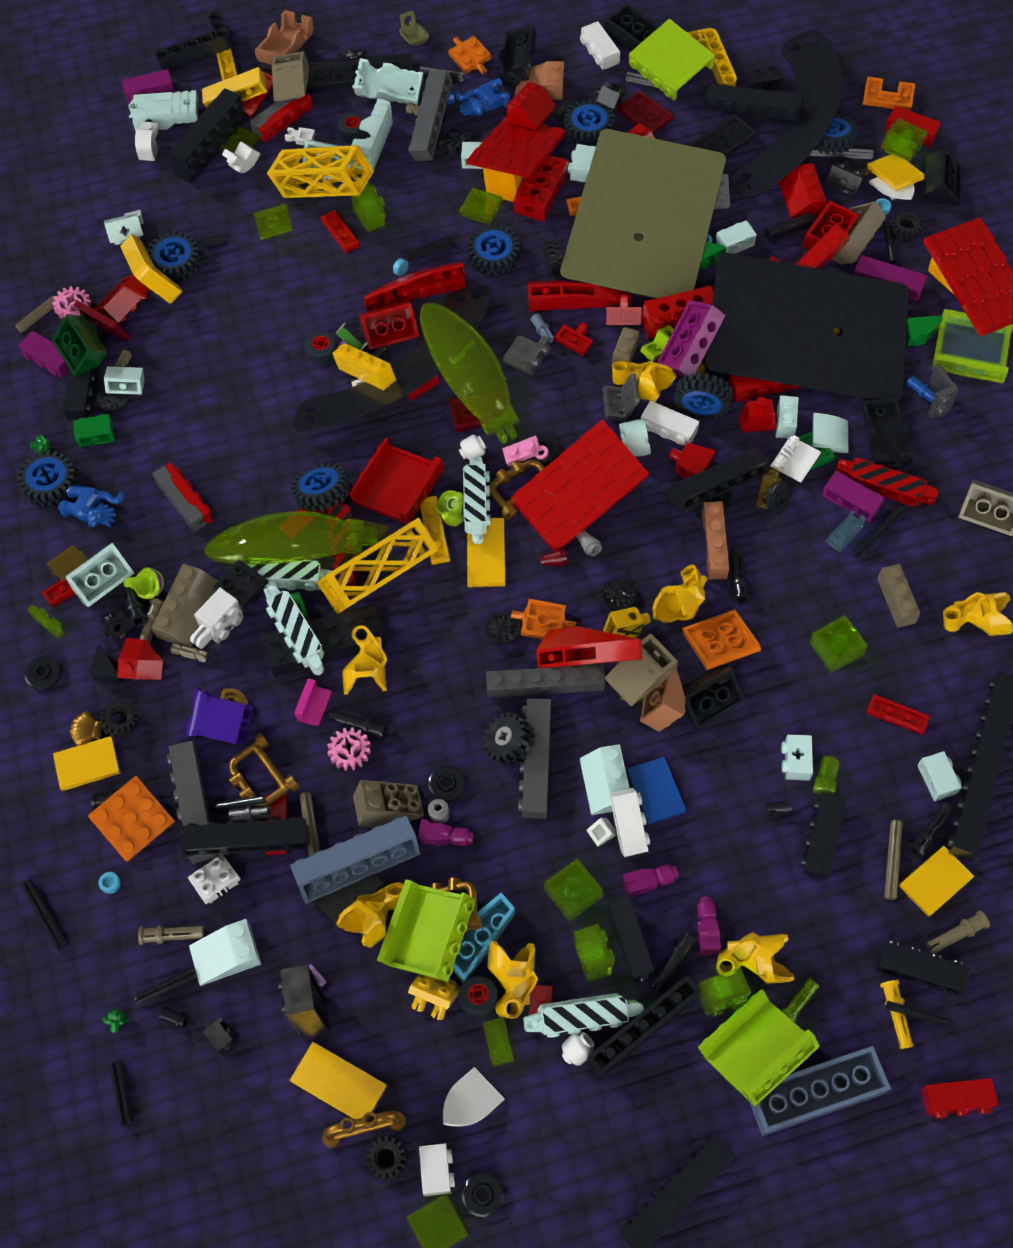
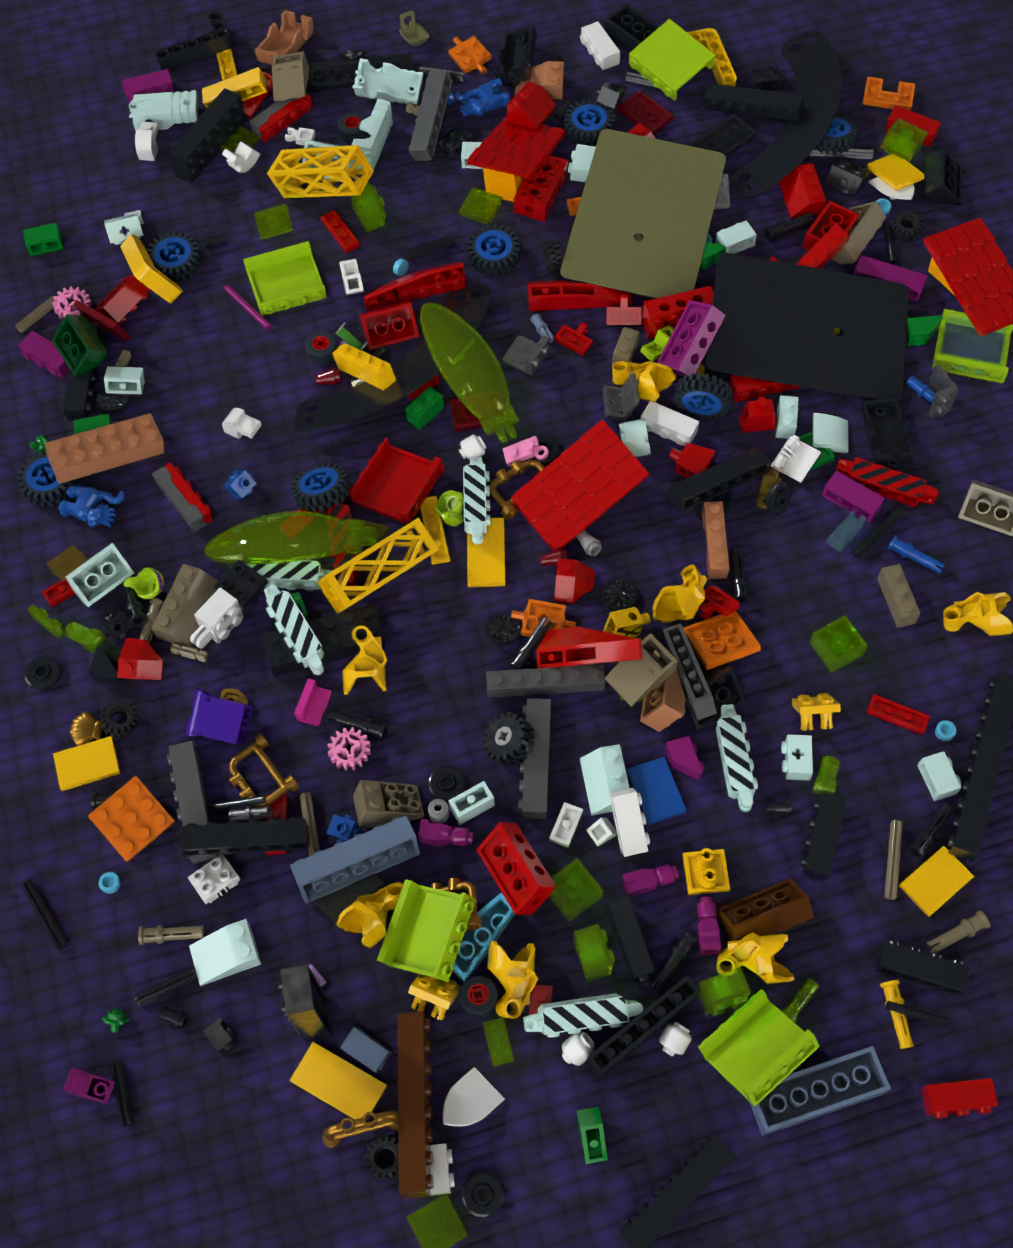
(43, 239): none -> green brick
(88, 638): none -> clear neon green piece
(88, 1086): none -> magenta slope
(104, 448): none -> nougat brick
(240, 424): none -> white brick
(240, 484): none -> blue brick
(247, 307): none -> magenta bar
(284, 278): none -> lime panel
(329, 377): none -> dark red cone
(343, 828): none -> blue brick
(351, 277): none -> white brick
(366, 1049): none -> sand blue hinge
(414, 1106): none -> reddish brown brick
(424, 408): none -> green brick
(471, 803): none -> light aqua brick
(516, 868): none -> red brick
(526, 652): none -> black pin
(566, 825): none -> white plate
(572, 581): none -> red slope
(592, 1135): none -> green slope
(675, 1039): none -> white head
(683, 757): none -> magenta slope
(690, 672): none -> dark grey brick
(706, 871): none -> yellow plate
(718, 600): none -> red plate
(735, 757): none -> light aqua hinge
(766, 911): none -> reddish brown slope
(821, 704): none -> yellow plate
(907, 550): none -> blue pin
(945, 730): none -> medium azure tile

